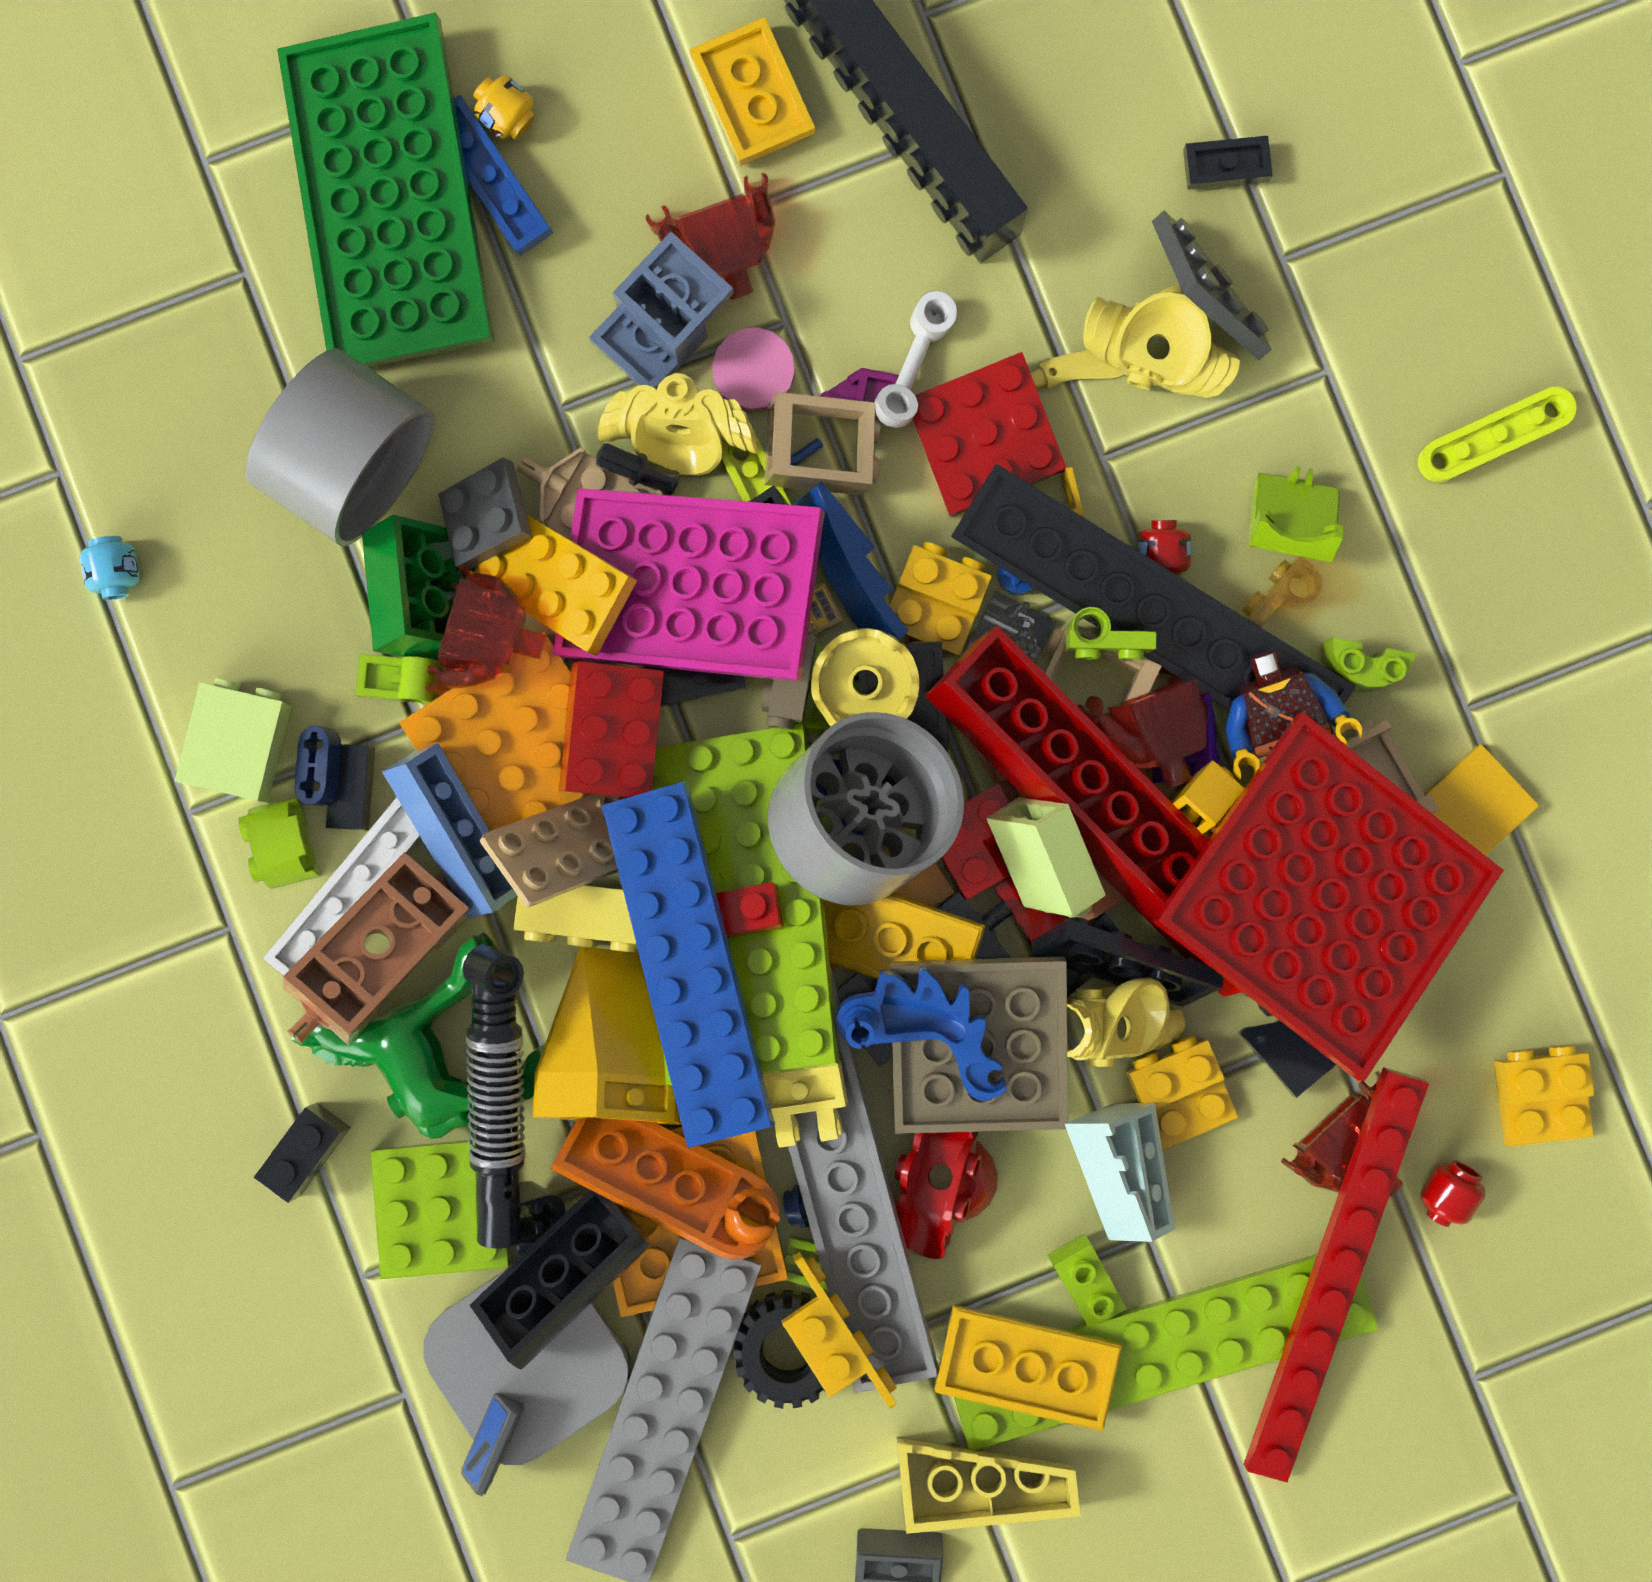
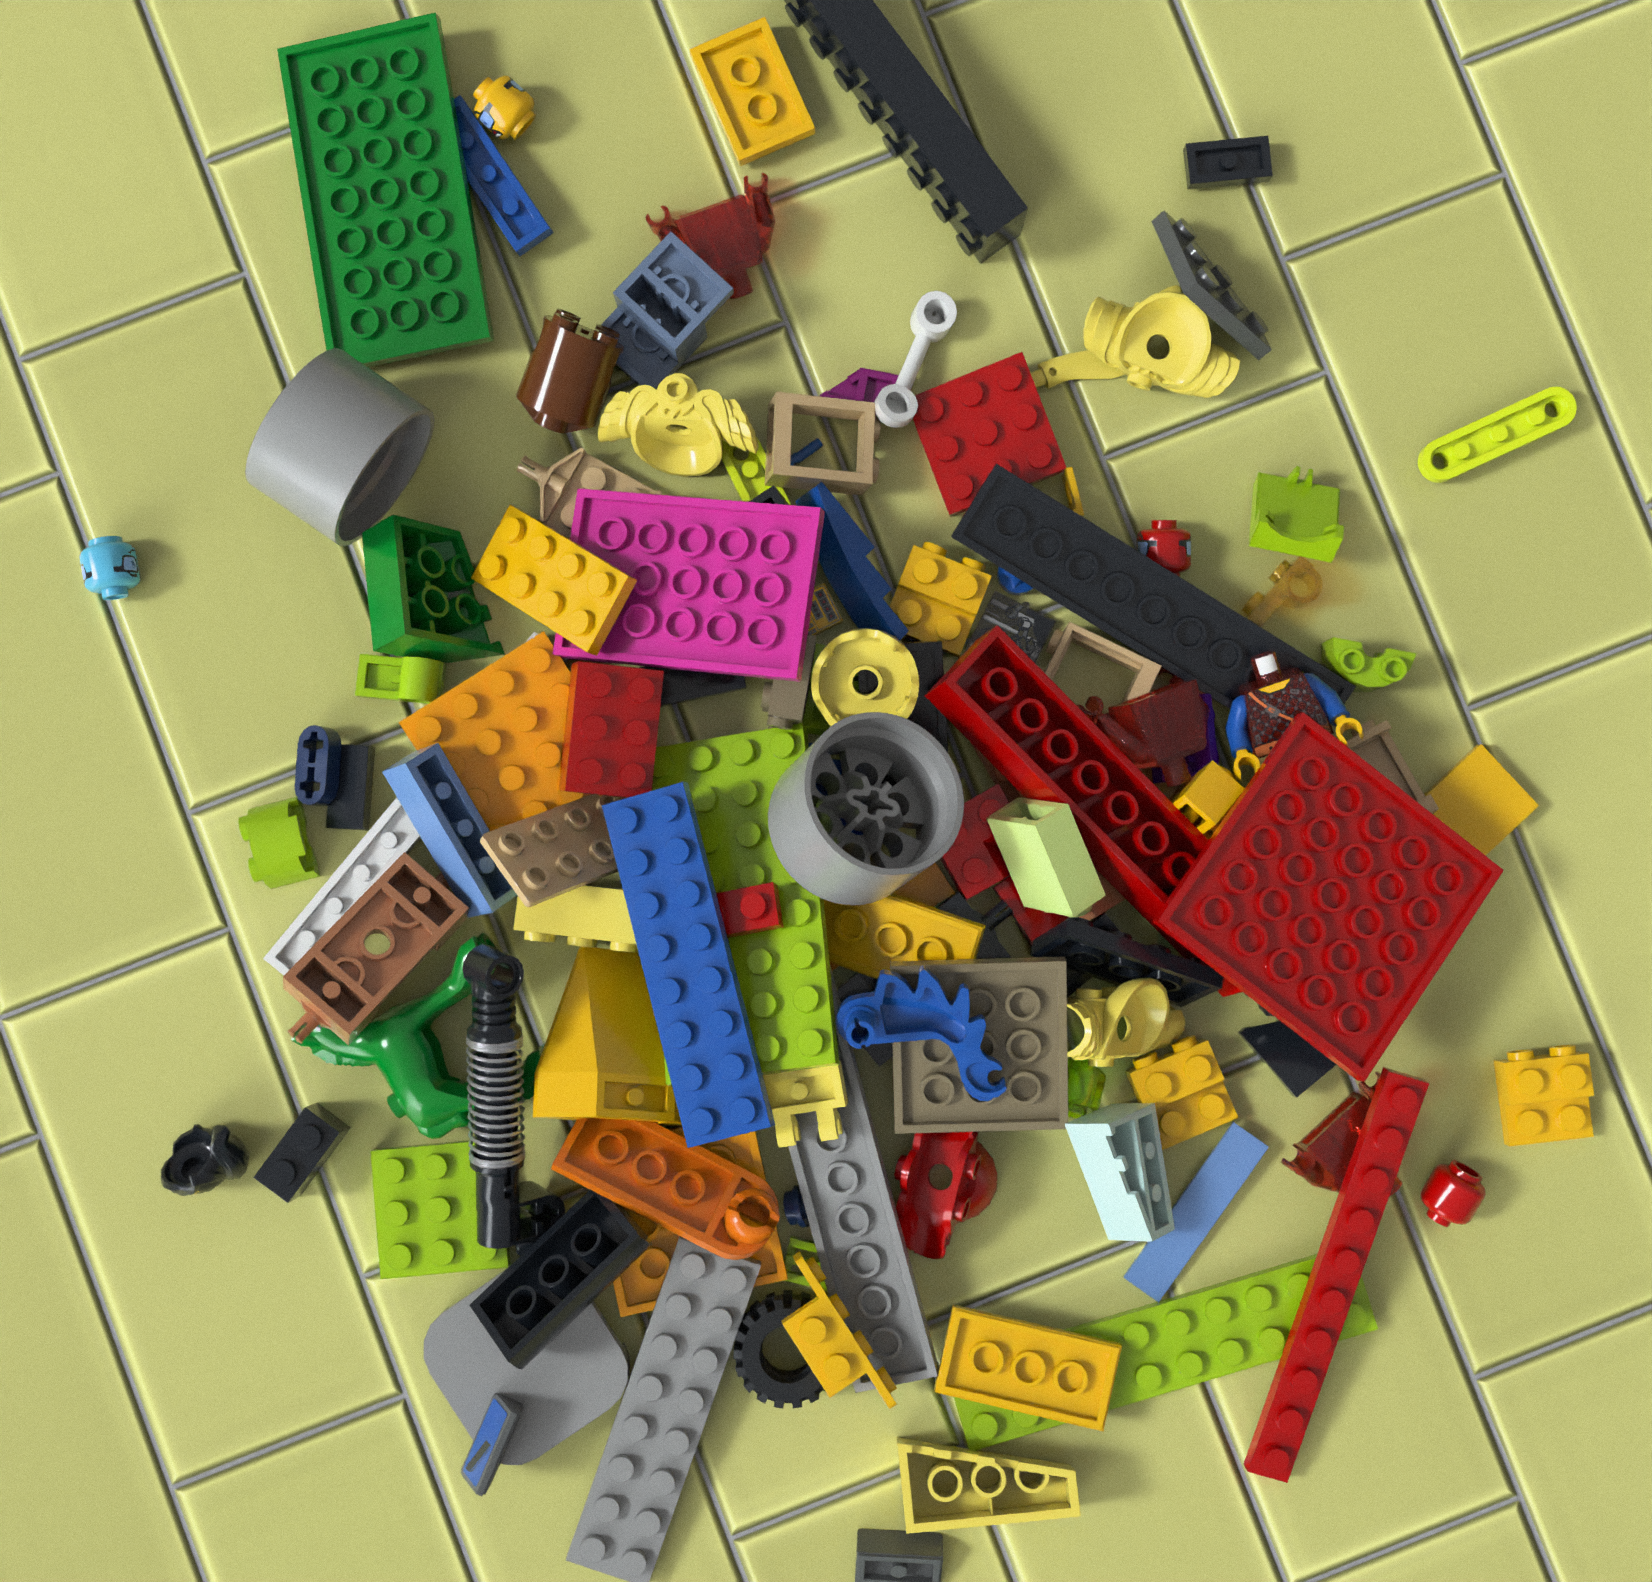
(204, 1160): none -> black hair
(234, 740): yellowish green brick -> none
(482, 634): clear red torso -> none
(484, 514): dark grey plate -> none
(569, 373): none -> reddish brown cylinder
(637, 469): black axle -> none
(753, 368): bright pink tile -> none
(1084, 1088): none -> clear neon green head
(1086, 1281): lime plate -> none
(1128, 644): lime plate -> none
(1197, 1211): none -> medium blue piece

